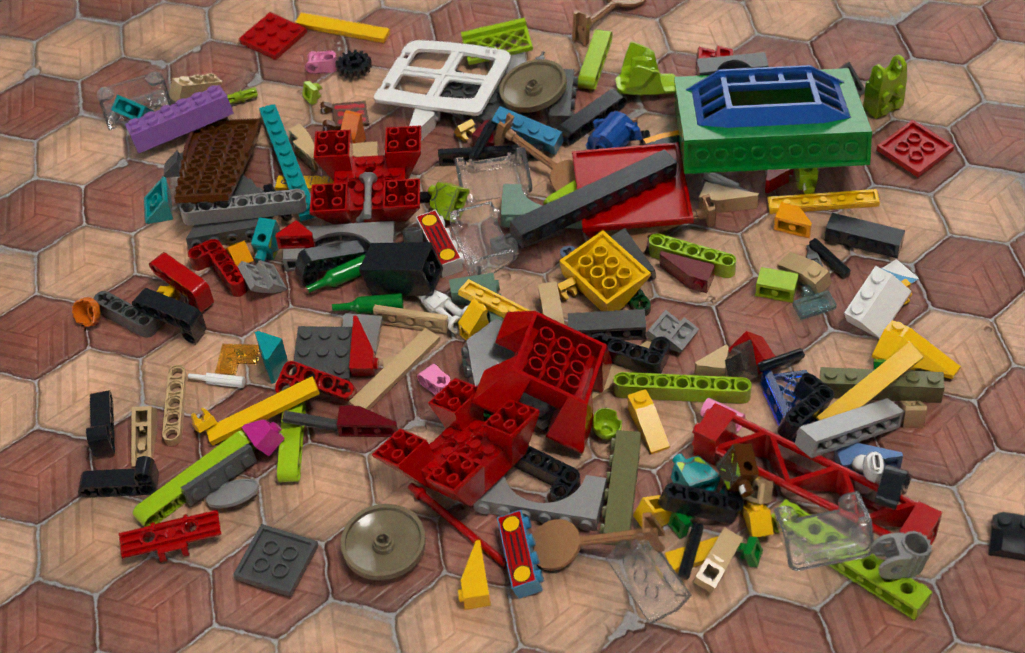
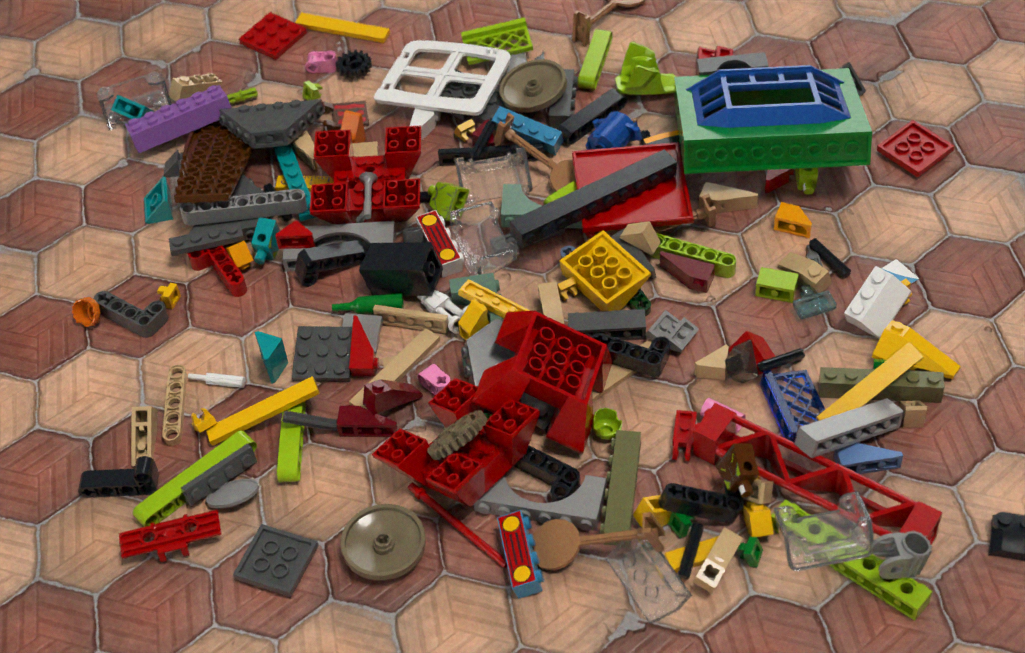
(101, 430): black beam -> none
(172, 312): black beam -> none
(183, 280): red beam -> none
(206, 239): none -> dark grey plate
(235, 354): clear yellow plate -> none
(262, 277): light grey slope -> none
(264, 435): dark pink slope -> none
(271, 123): none -> dark grey piece
(320, 377): red beam -> none
(339, 275): green piece -> none
(388, 394): none -> dark red slope
(457, 435): none -> dark tan gear
(474, 581): yellow slope -> none
(641, 236): none -> tan slope
(647, 421): yellow slope -> none
(683, 433): none -> red hinge
(684, 387): lime beam -> none
(694, 473): teal torso -> none
(721, 180): white axle -> none
(815, 399): black beam -> none
(827, 201): yellow tile -> none
(864, 235): black brick -> none
(872, 467): white piece -> none
(886, 88): lime brick -> none
(891, 486): black beam -> none

